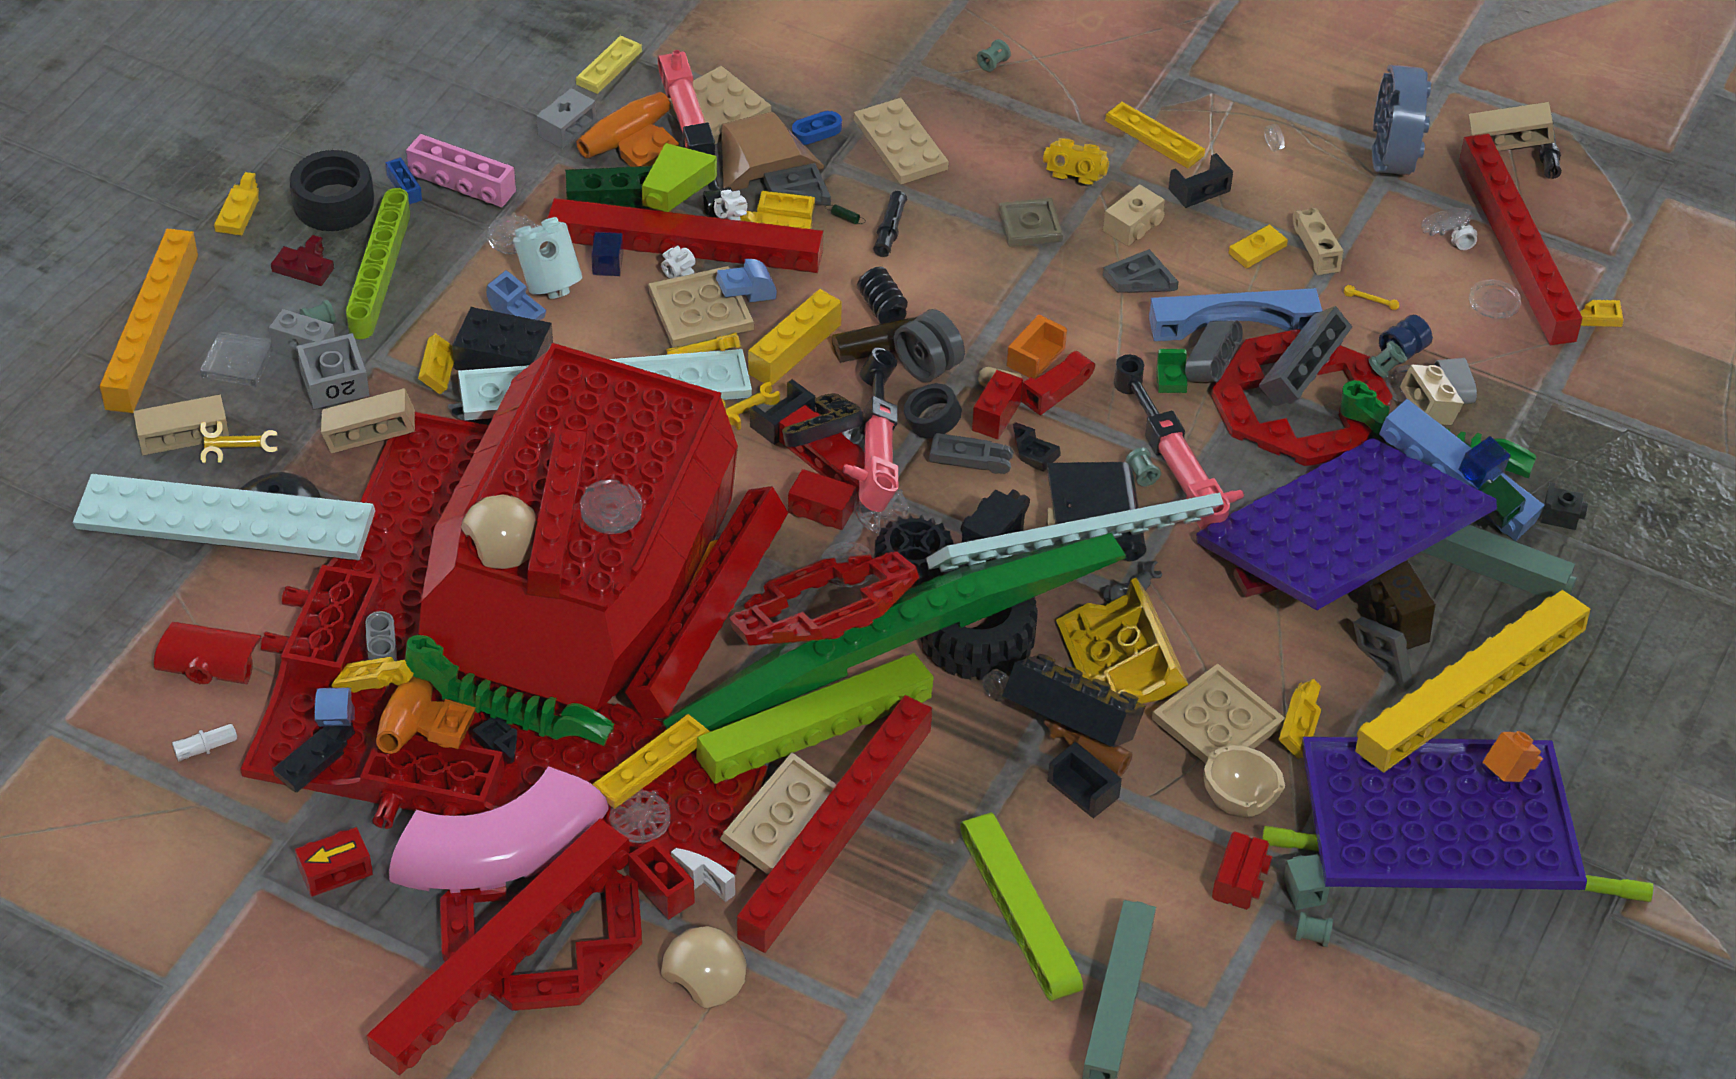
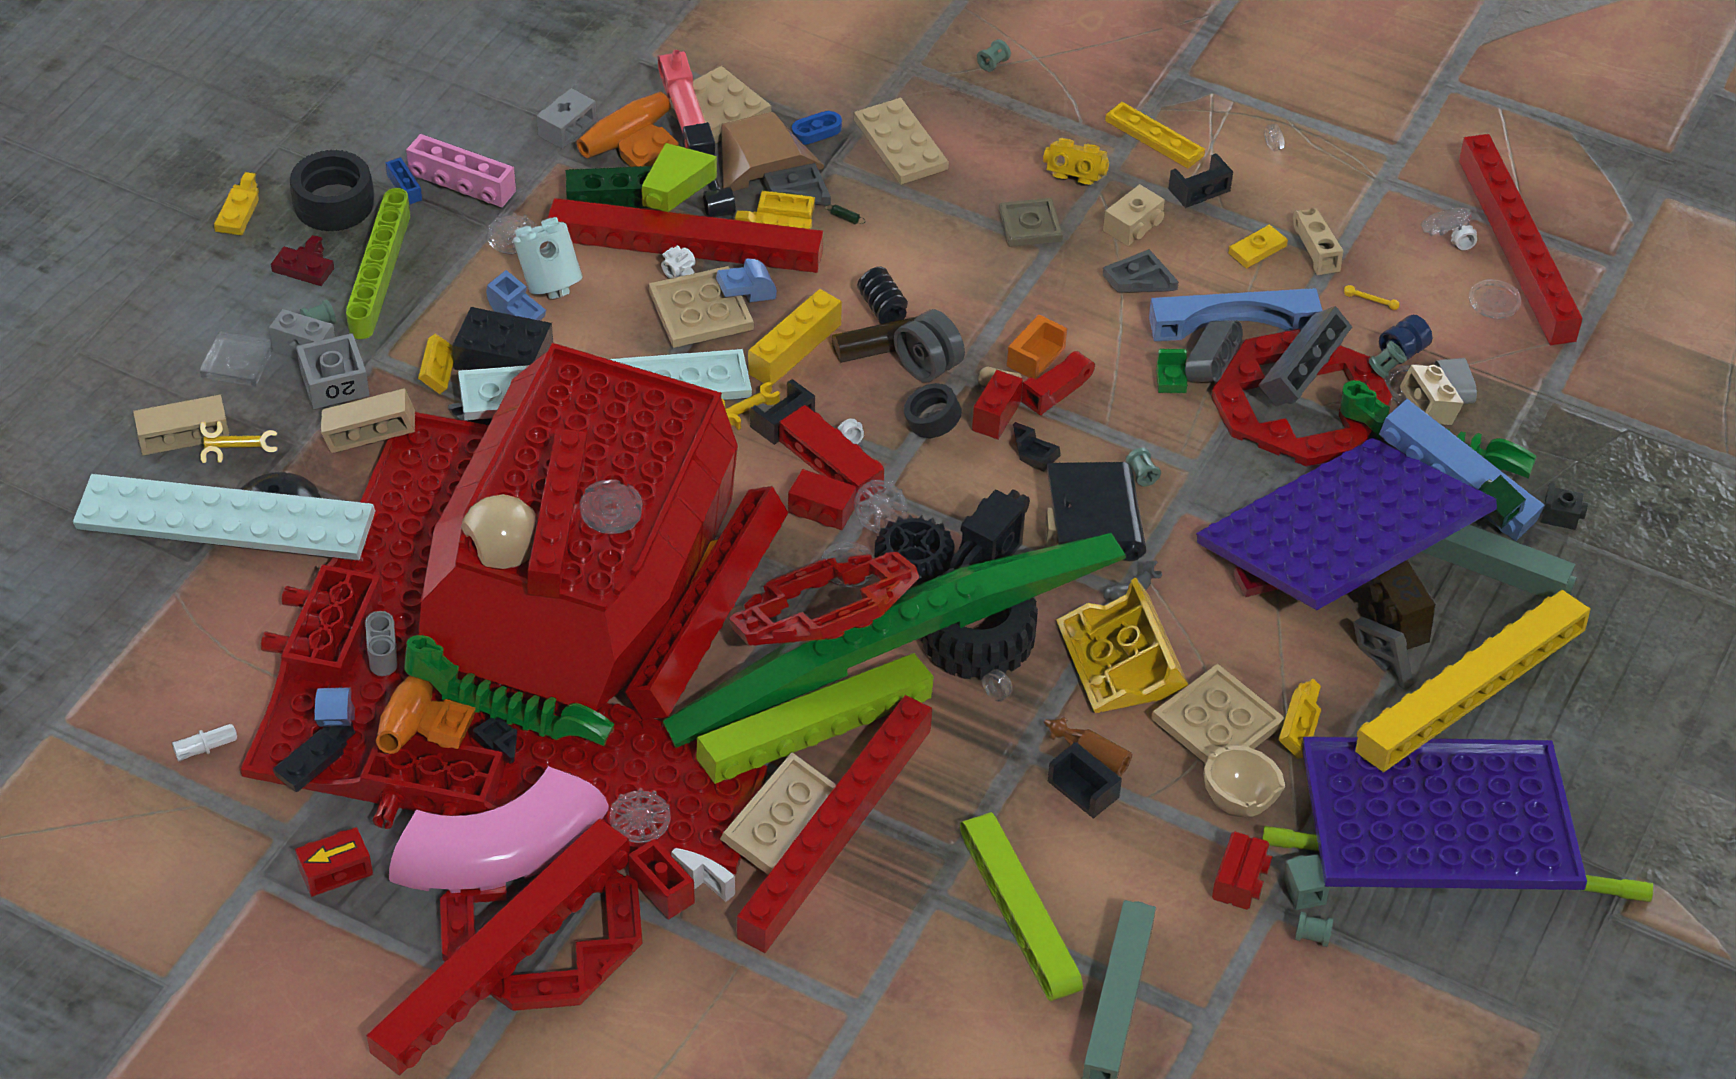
(149, 321): light orange brick -> none
(206, 653): red panel -> none
(373, 674): yellow hinge -> none
(607, 254): clear blue brick -> none
(608, 64): light yellow tile -> none
(650, 761): yellow tile -> none
(706, 964): tan cylinder -> none
(722, 343): yellow bar -> none
(731, 205): white gear -> none
(836, 417): black beam -> none
(880, 476): coral piece -> none
(888, 229): black pin -> none
(971, 453): dark grey hinge -> none
(1074, 700): black brick -> none
(1133, 520): light aqua plate -> none
(1167, 439): piece -> none
(1400, 119): sand blue brick -> none
(1484, 462): clear blue brick -> none
(1513, 756): orange brick -> none
(1515, 126): tan brick -> none
(1550, 158): black pin -> none
(1602, 313): yellow tile -> none

